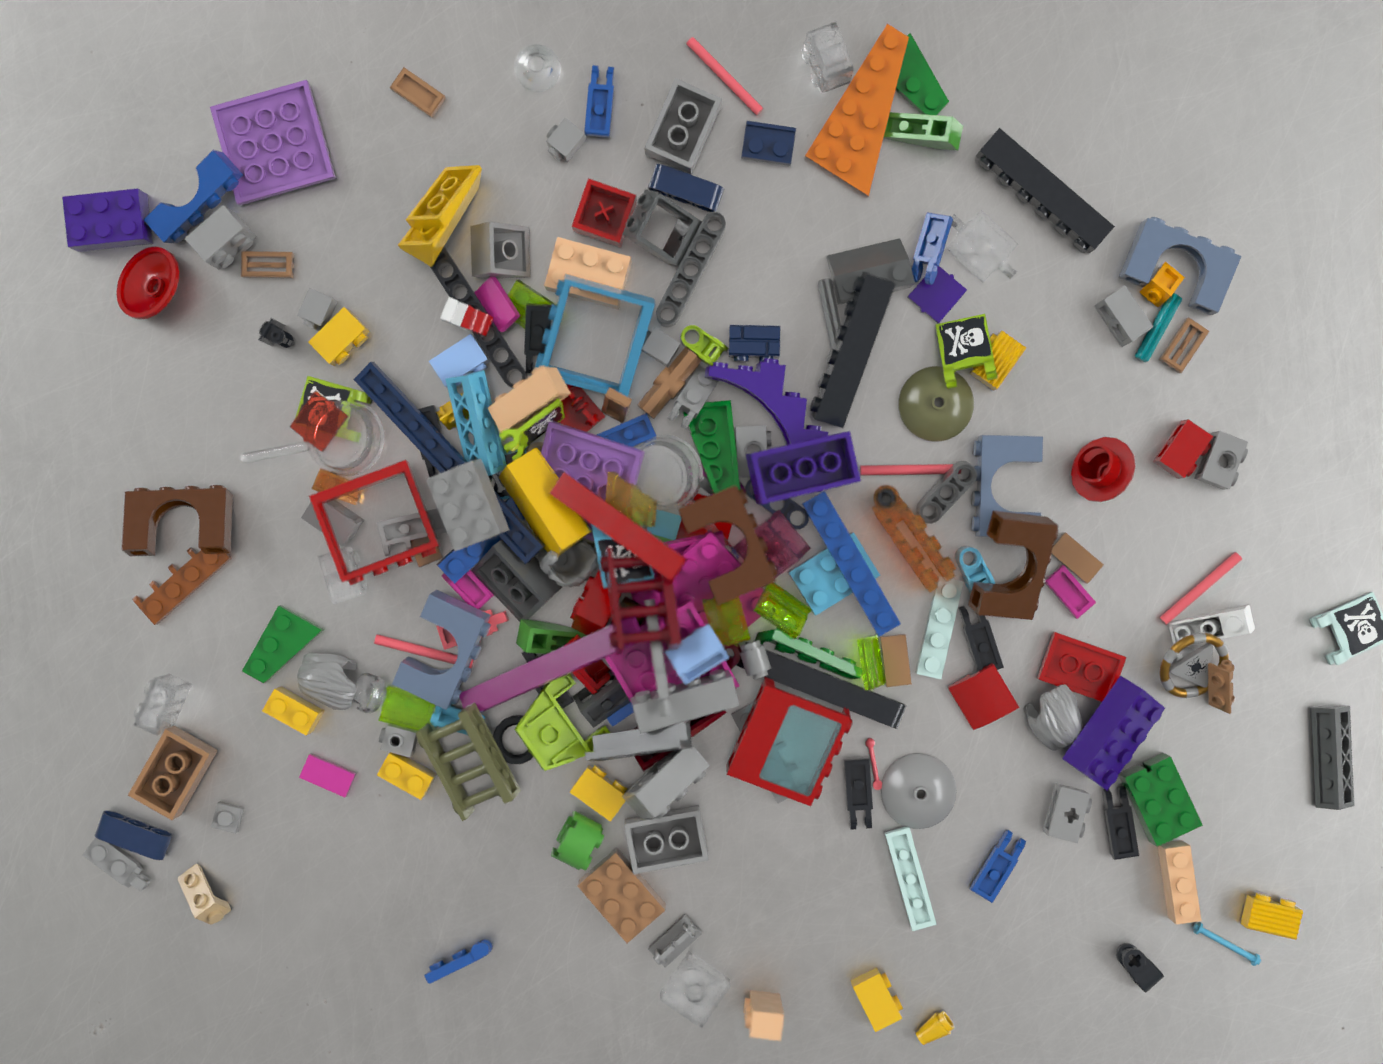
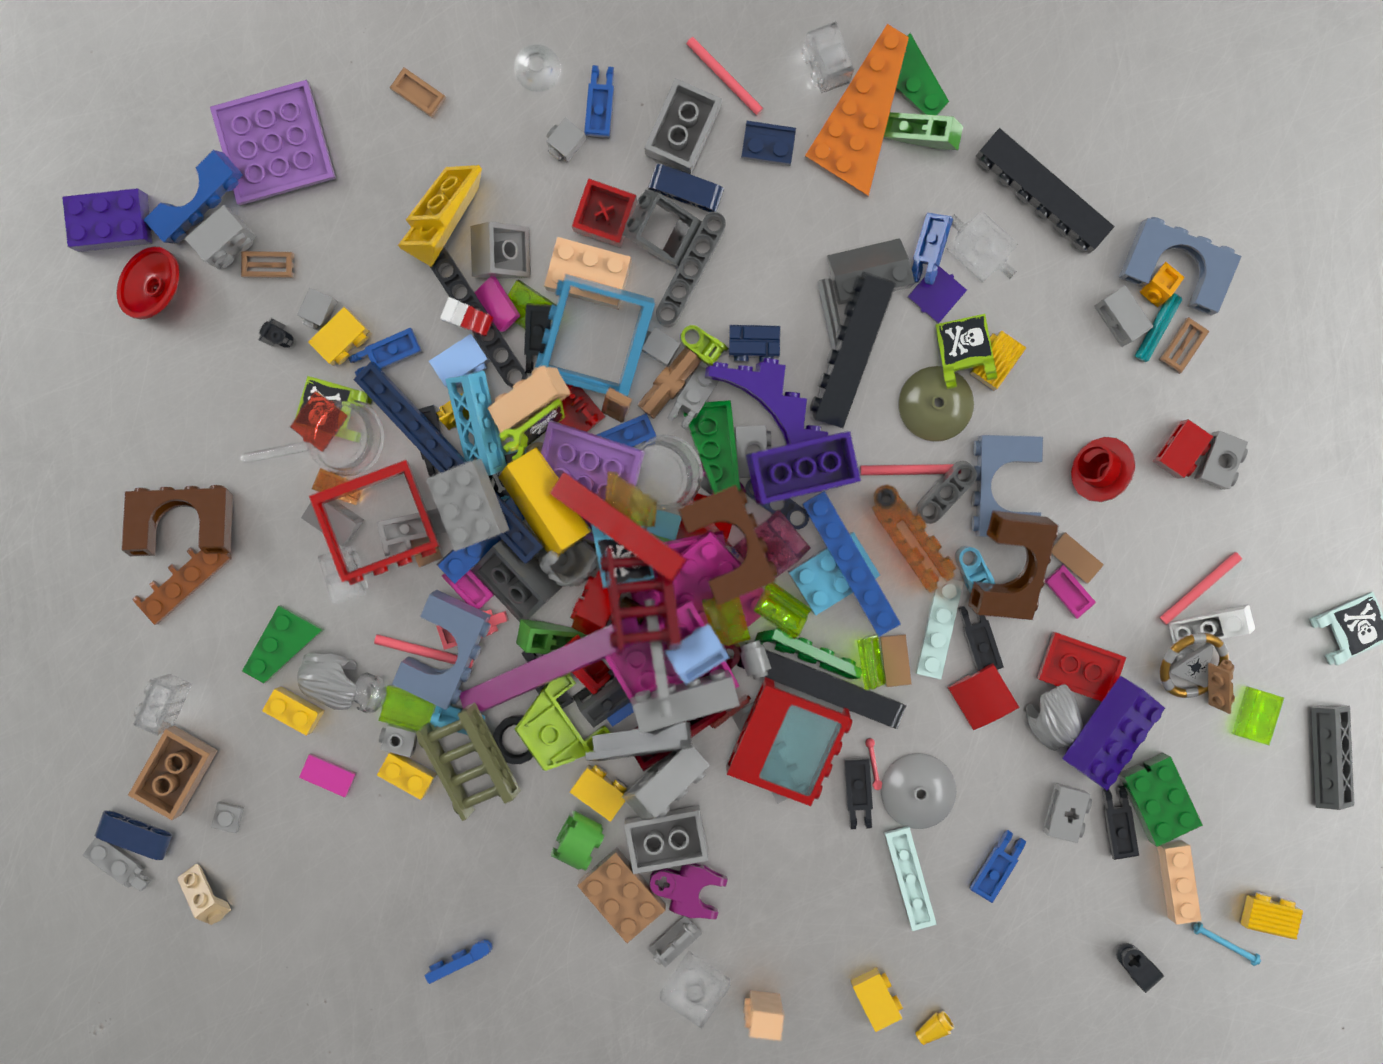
(389, 350): none -> blue hinge
(684, 889): none -> magenta piece
(743, 701): none -> clear red piece
(1258, 715): none -> clear neon green plate

